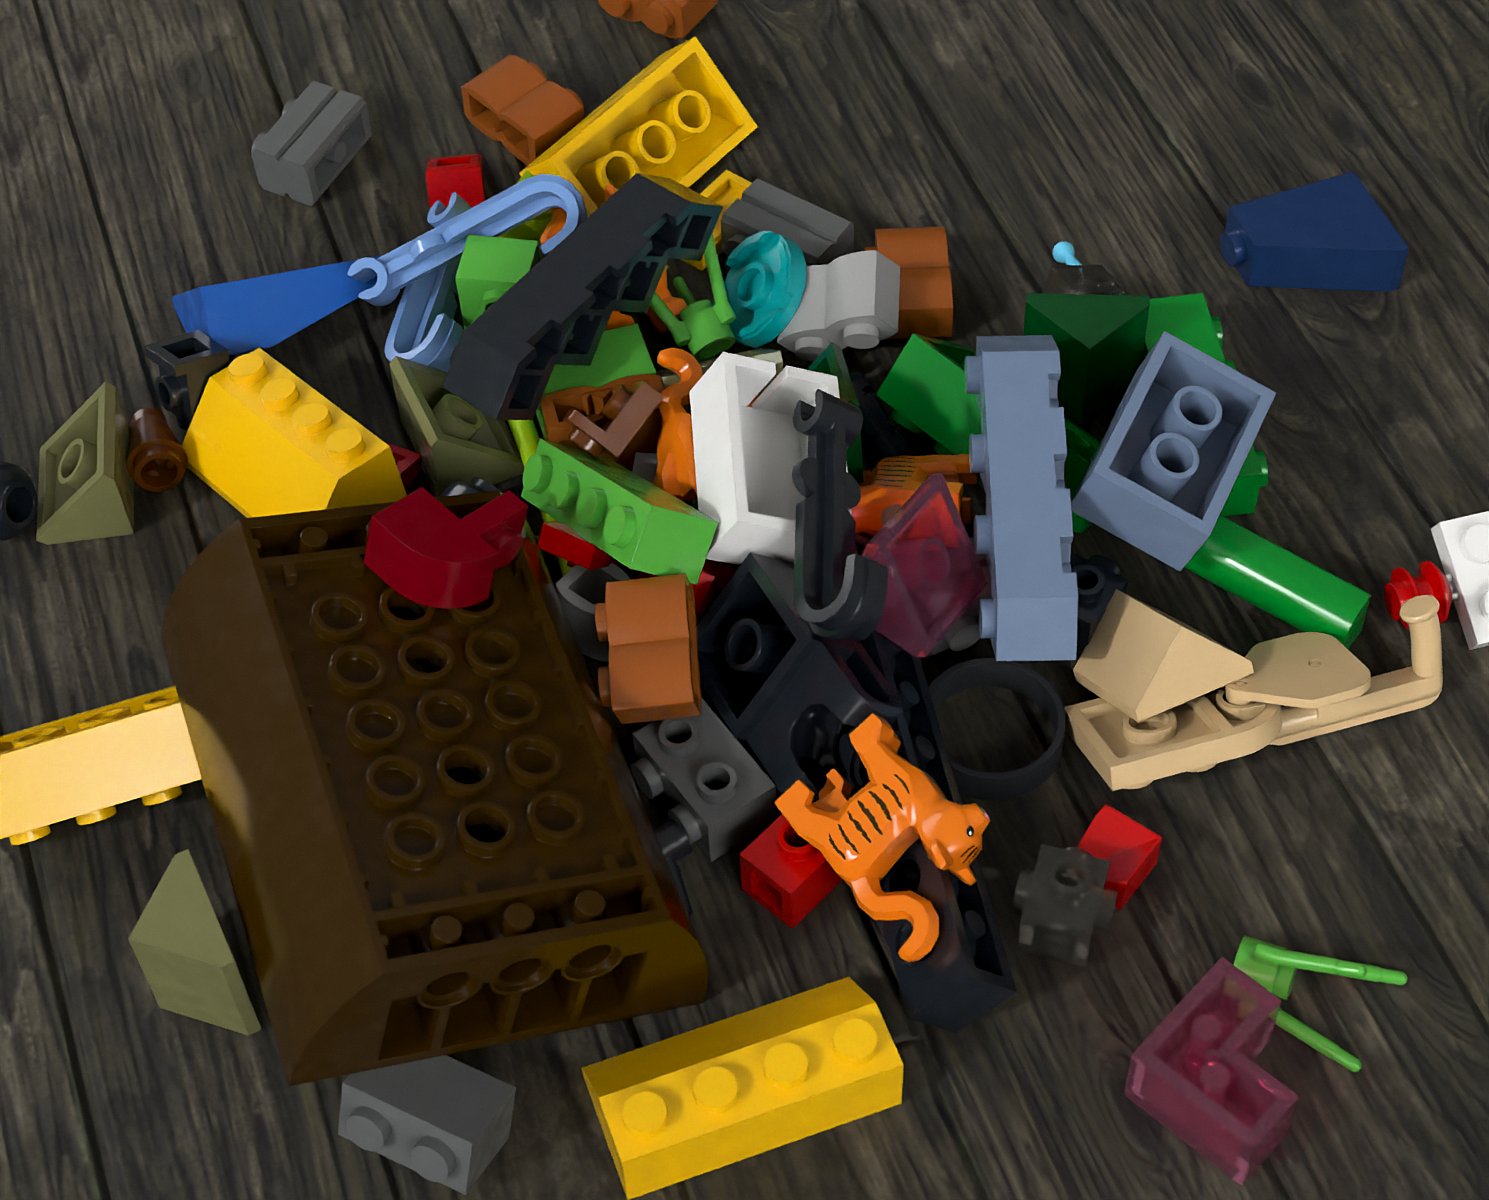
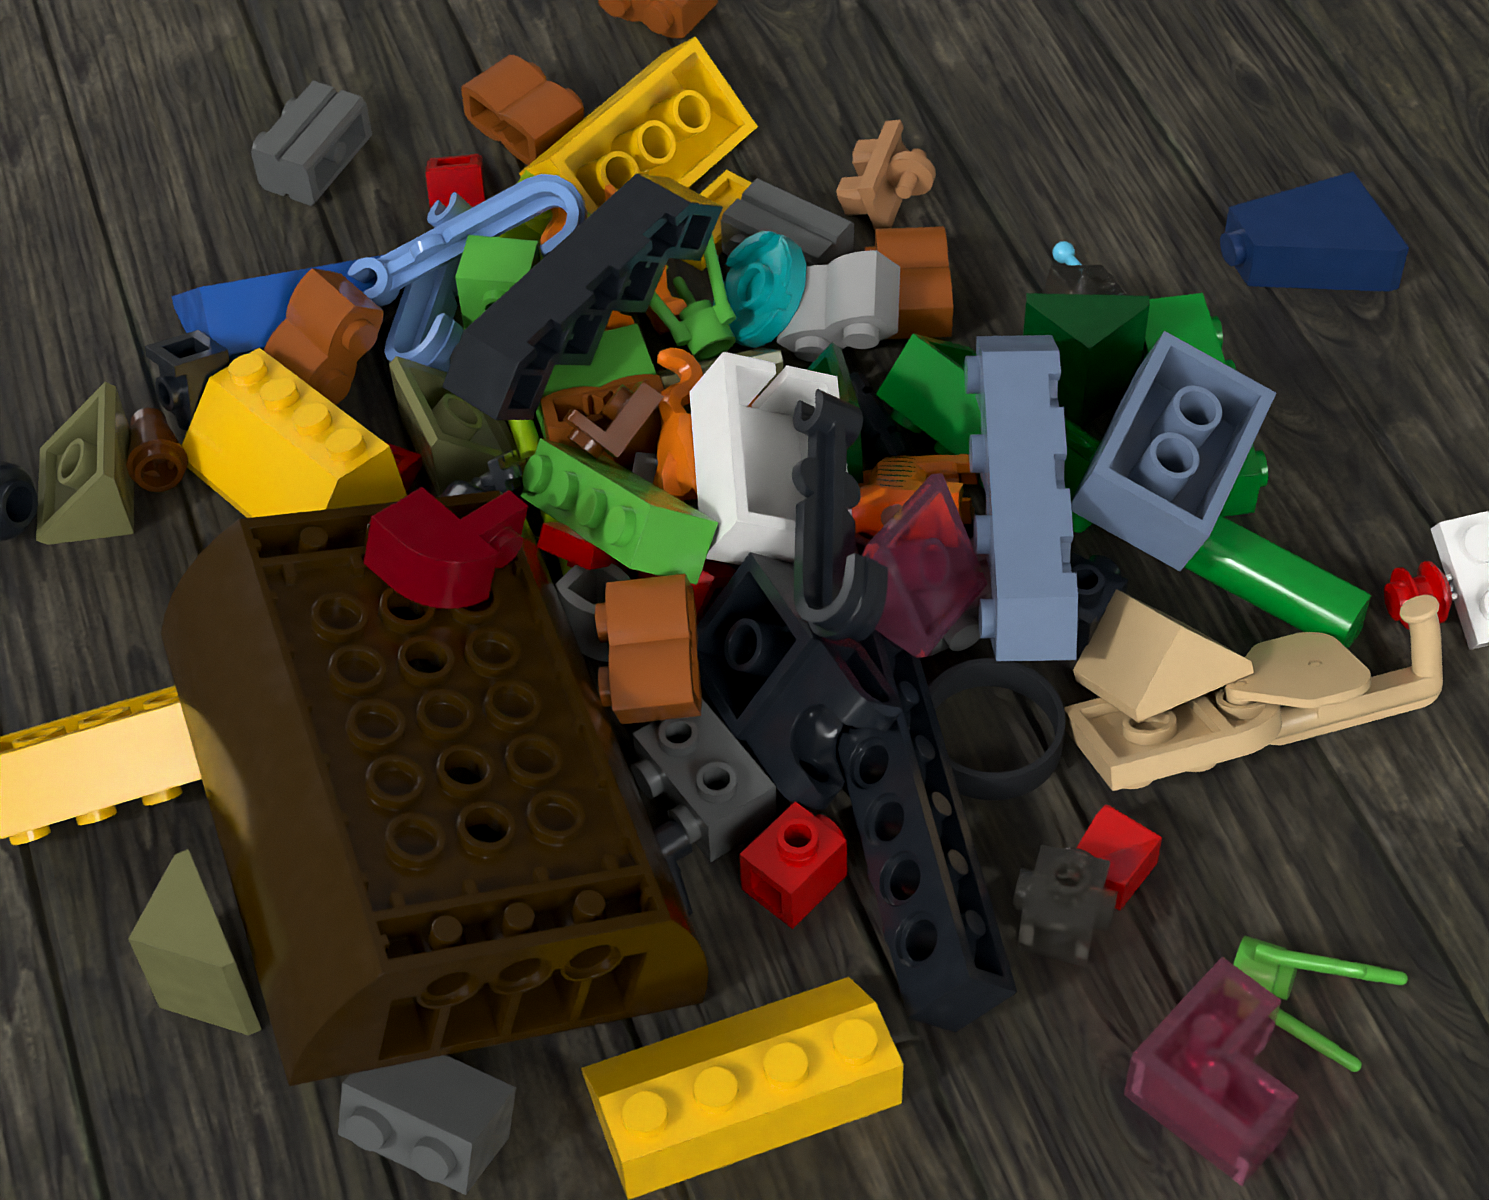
(326, 332): none -> dark orange brick
(505, 472): none -> black axle
(879, 823): orange animal -> none
(884, 177): none -> medium nougat hips

